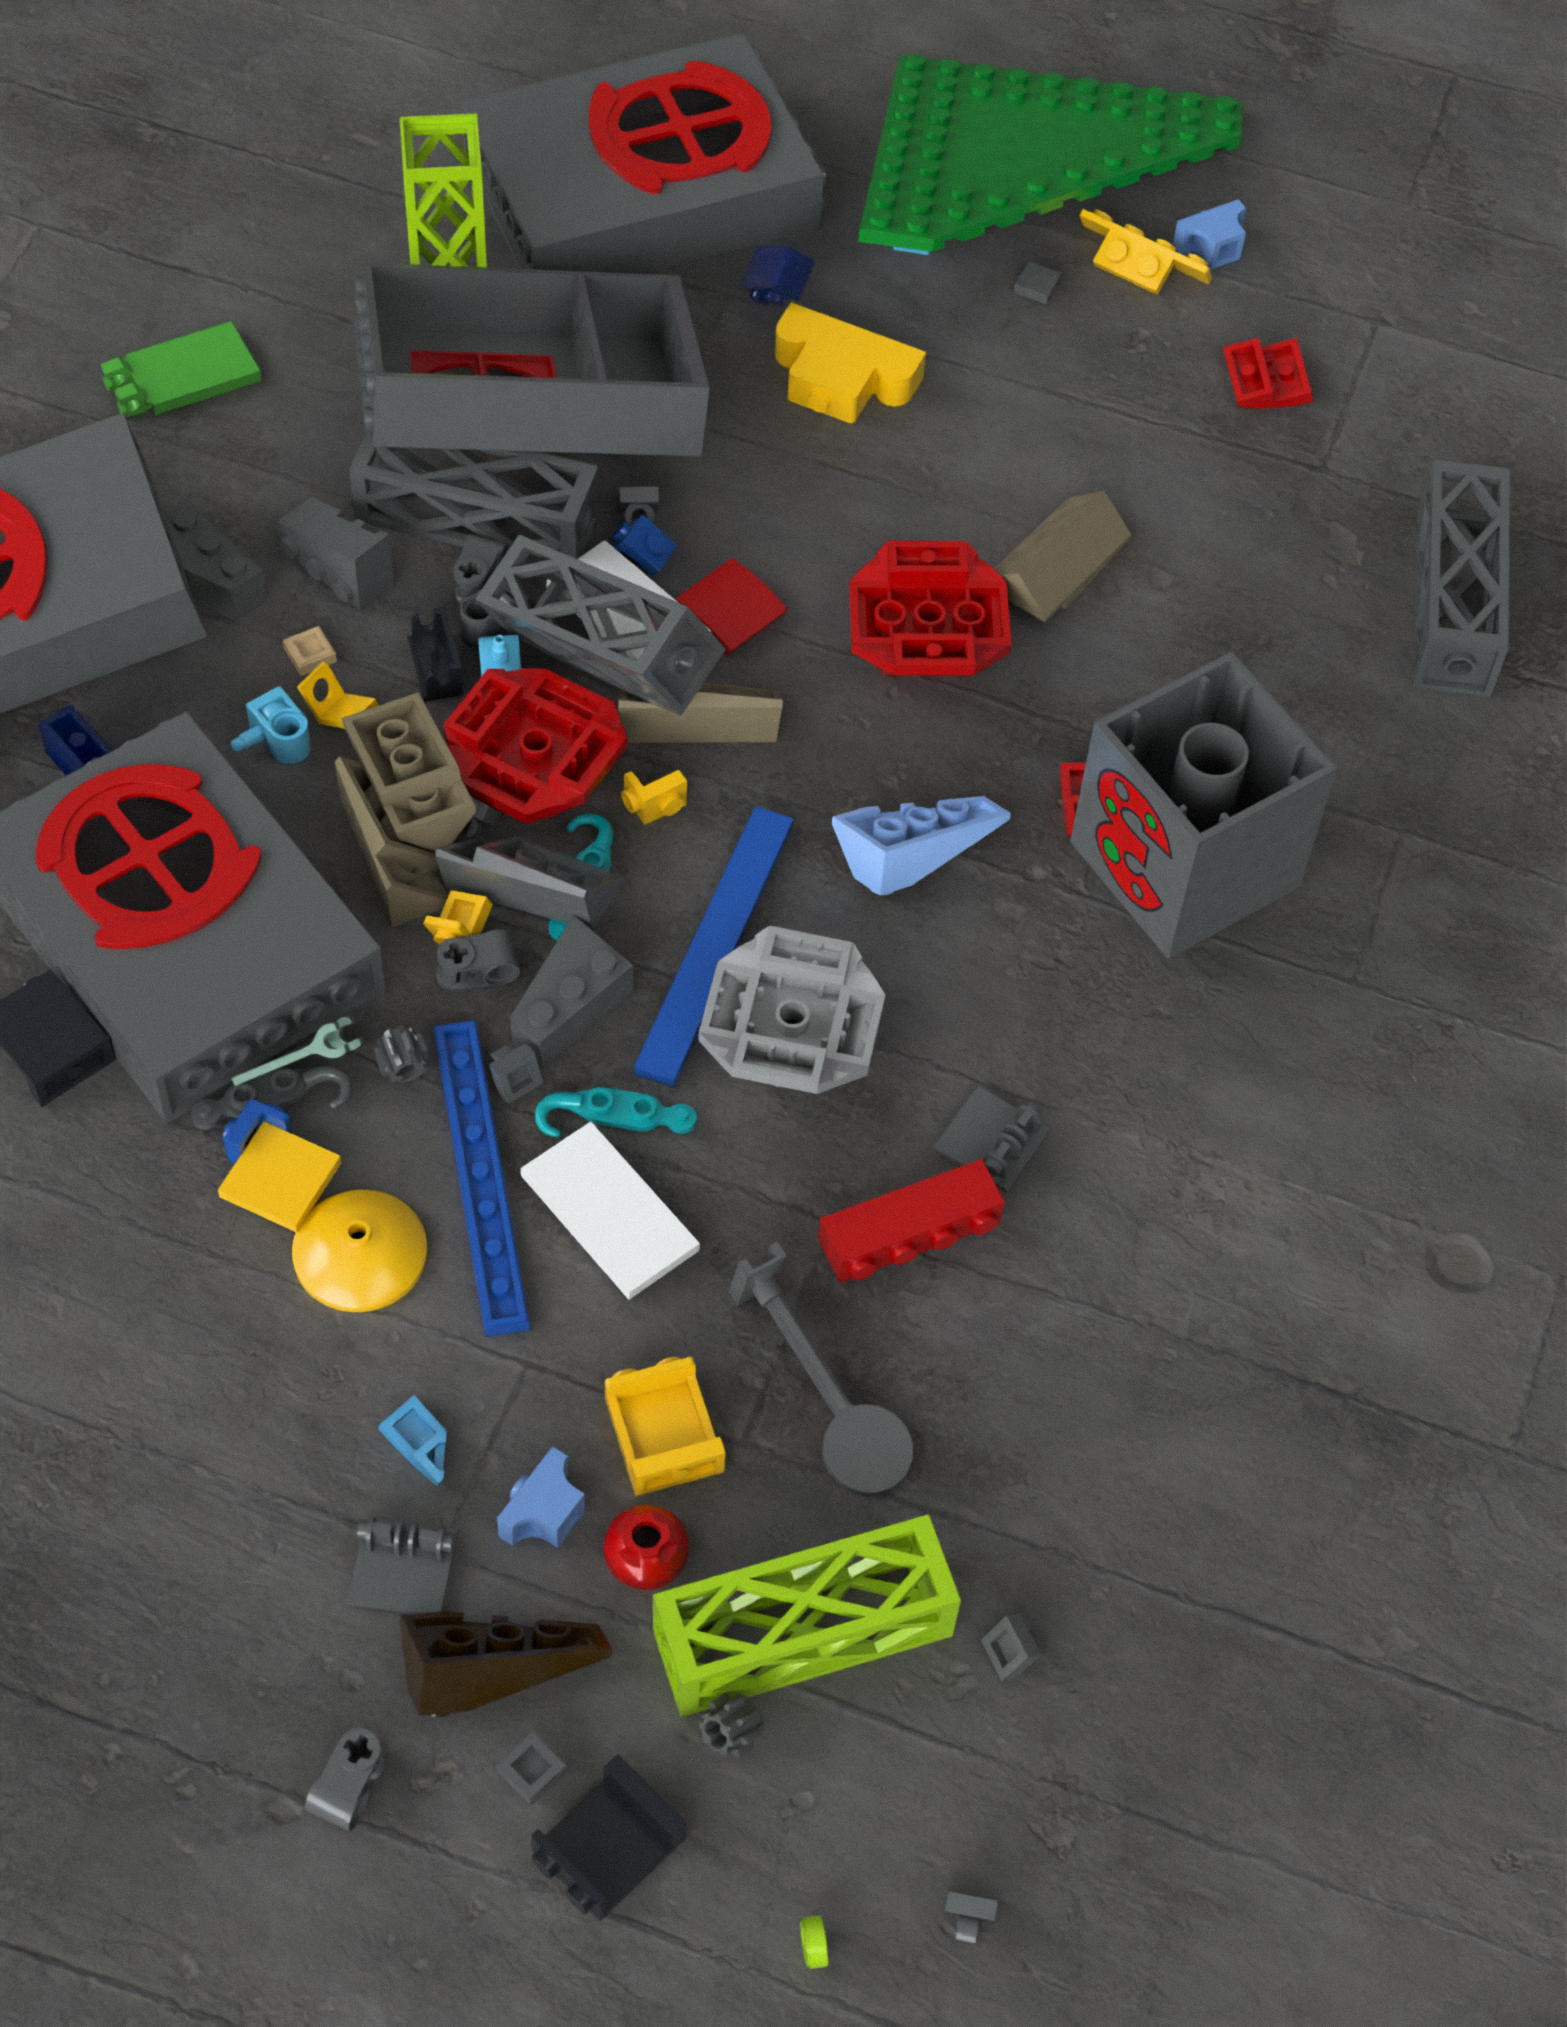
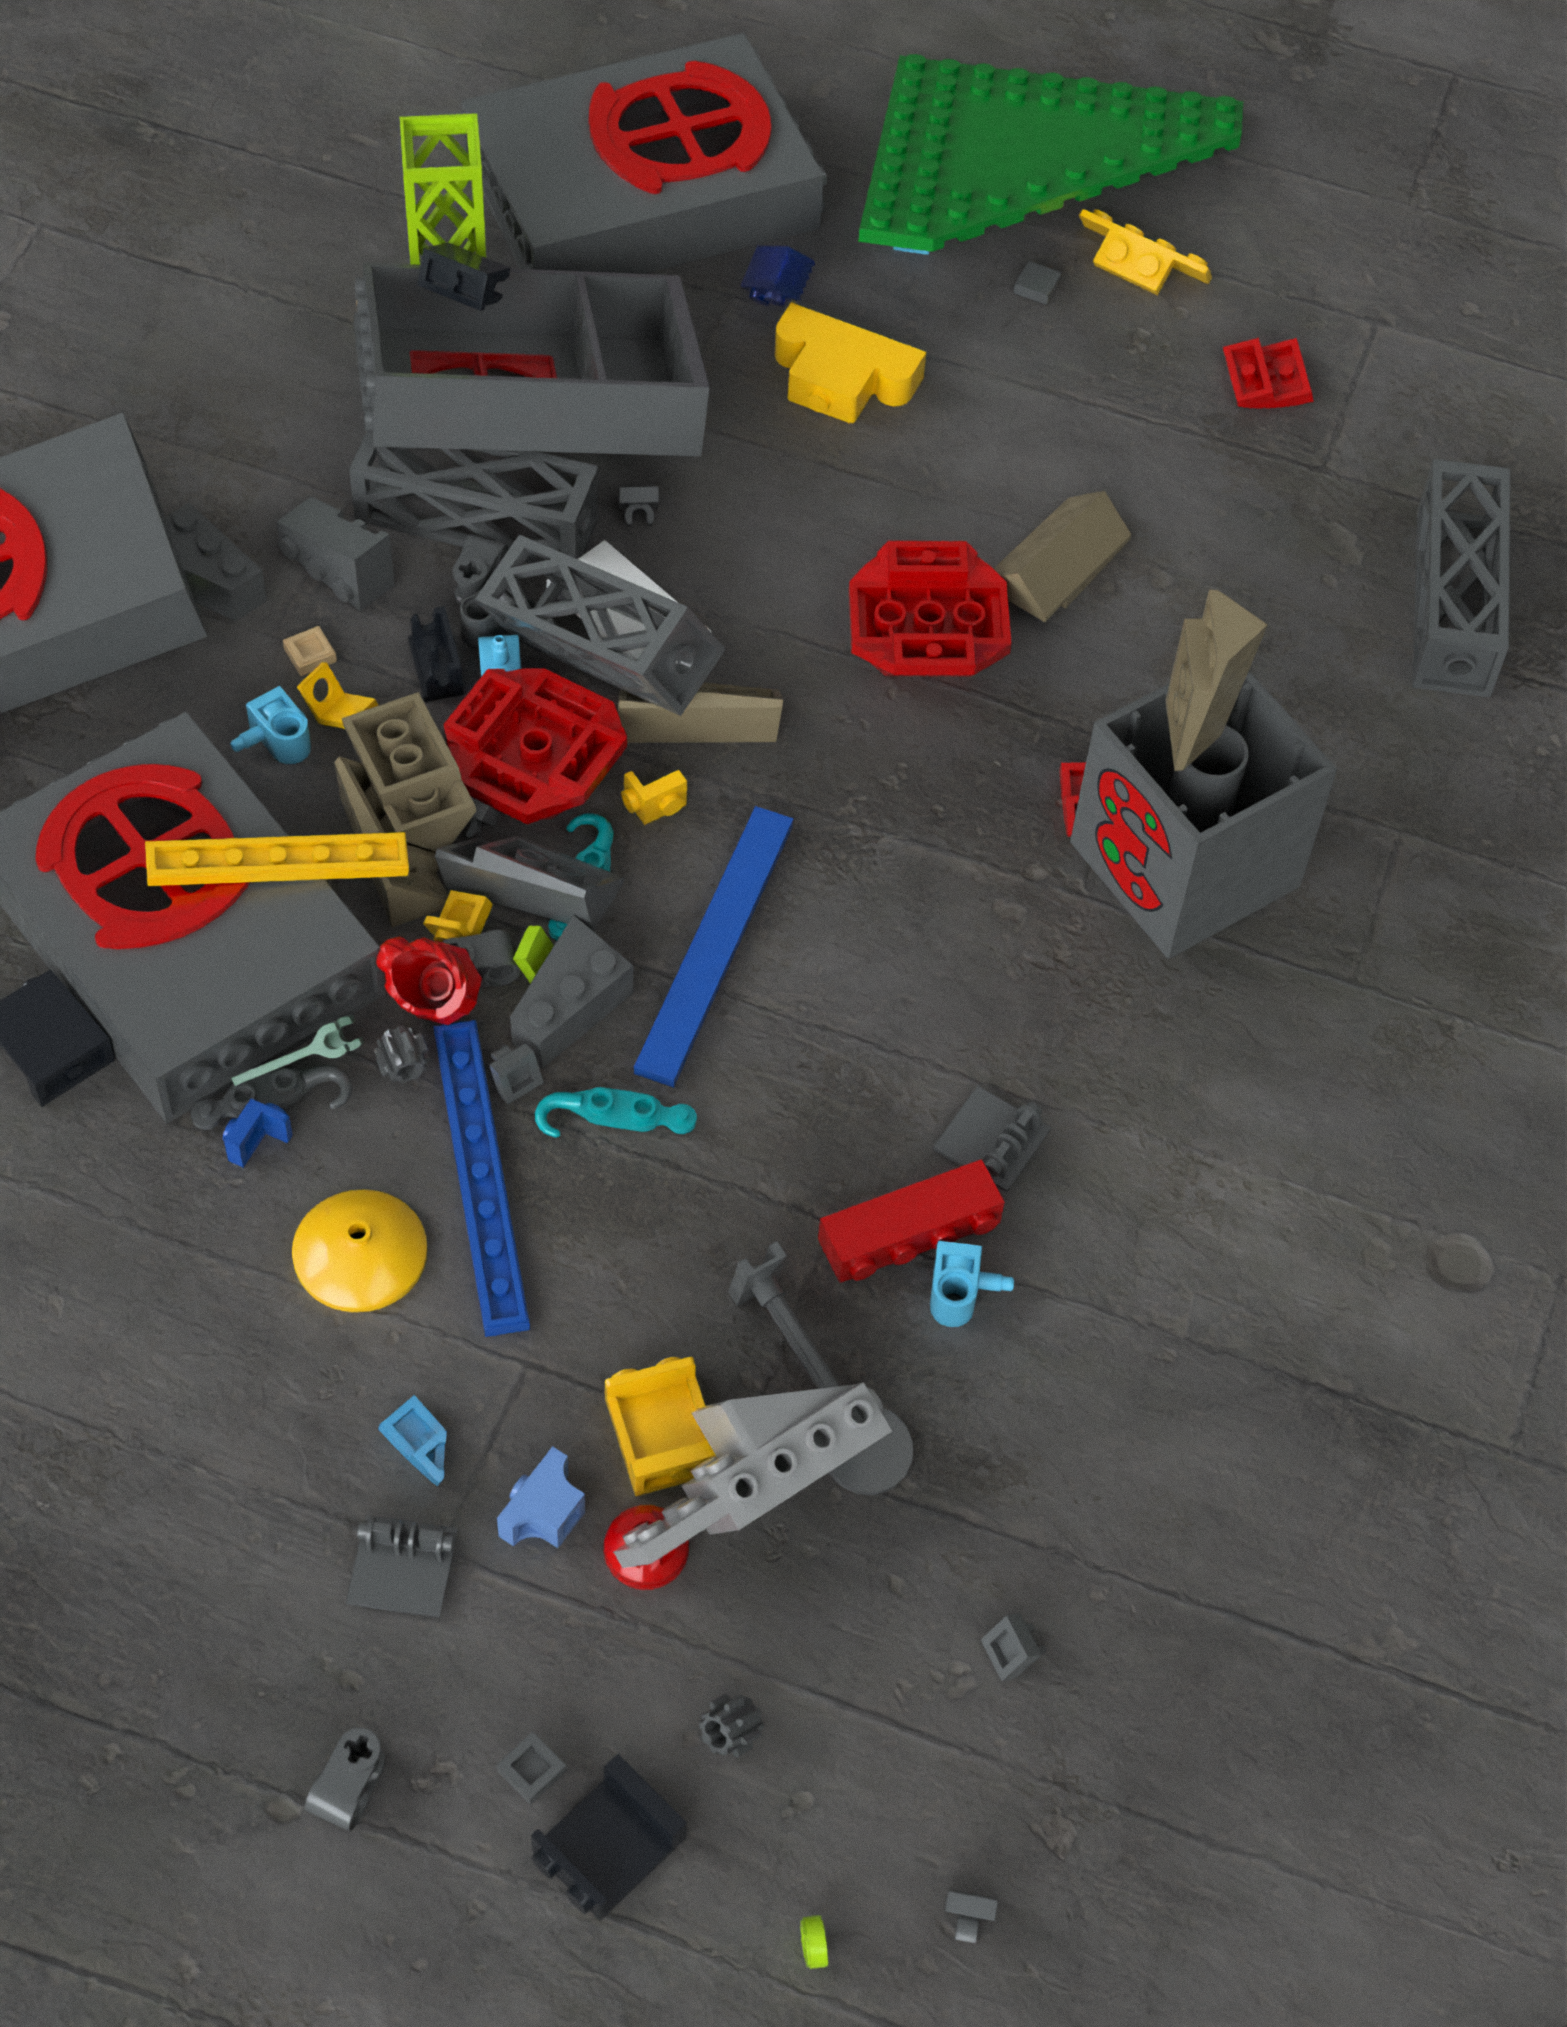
(71, 740): clear blue brick -> none
(181, 371): bright green tile -> none
(276, 858): none -> yellow tile
(279, 1176): yellow tile -> none
(429, 978): none -> red piece
(461, 275): none -> black hinge
(470, 1664): dark brown wedge -> none
(532, 951): none -> lime tile
(610, 1210): white tile -> none
(644, 544): blue bracket -> none
(733, 604): red slope -> none
(765, 1455): none -> light grey wedge
(800, 1580): lime piece -> none
(801, 980): light grey piece -> none
(906, 845): light blue wedge -> none
(959, 1272): none -> medium azure piece
(1209, 674): none -> dark tan slope
(1213, 234): medium blue brick -> none

